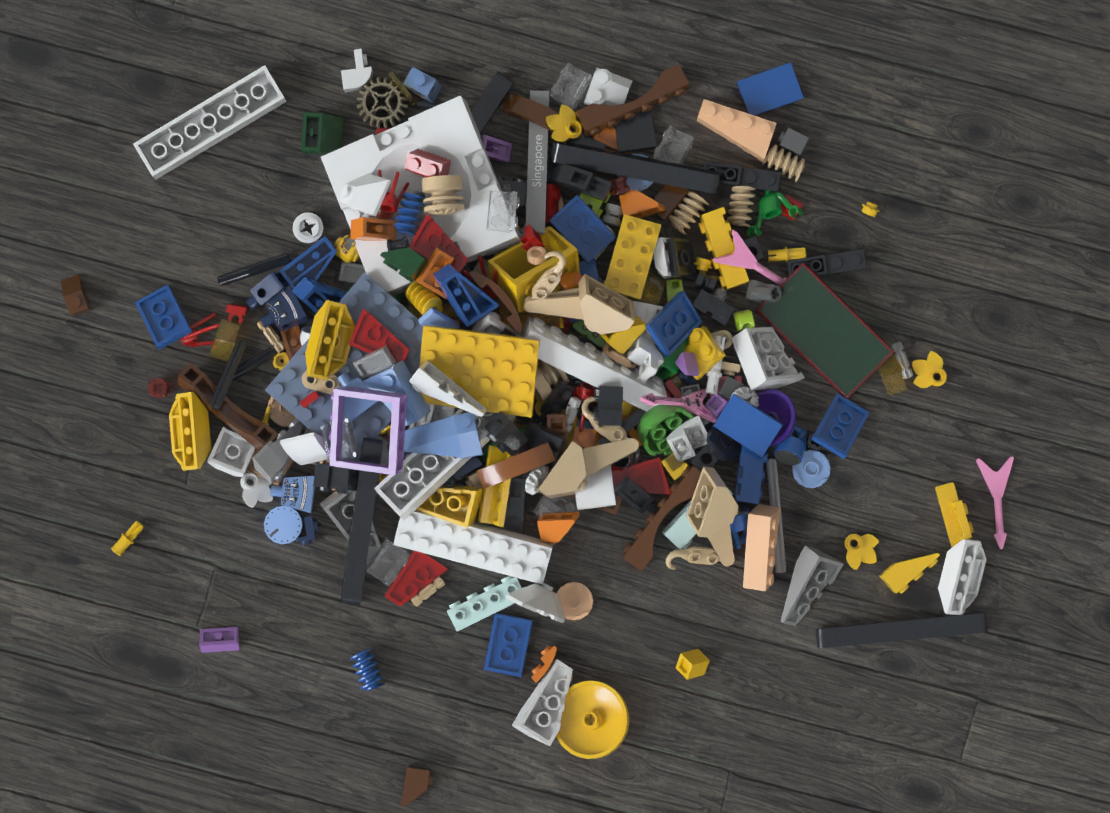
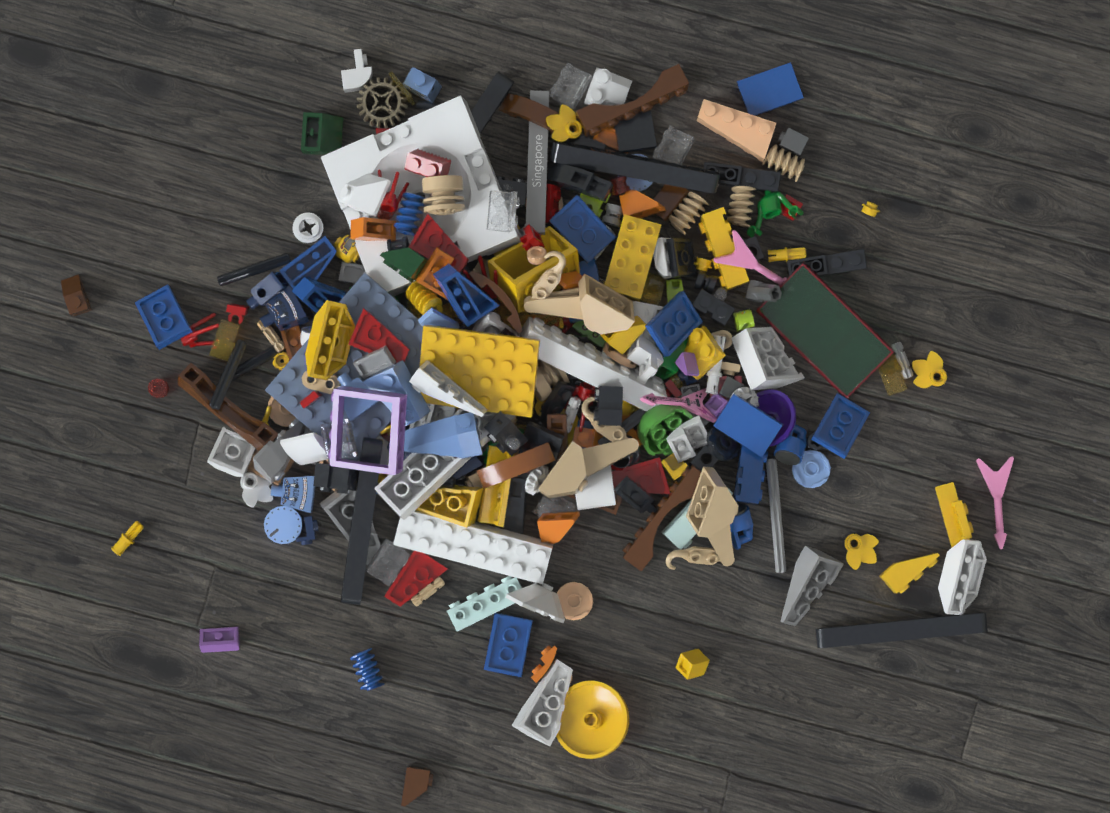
(189, 431): yellow wedge -> none
(209, 122): white brick -> none
(496, 148): medium lavender slope -> none
(761, 547): light nougat wedge -> none

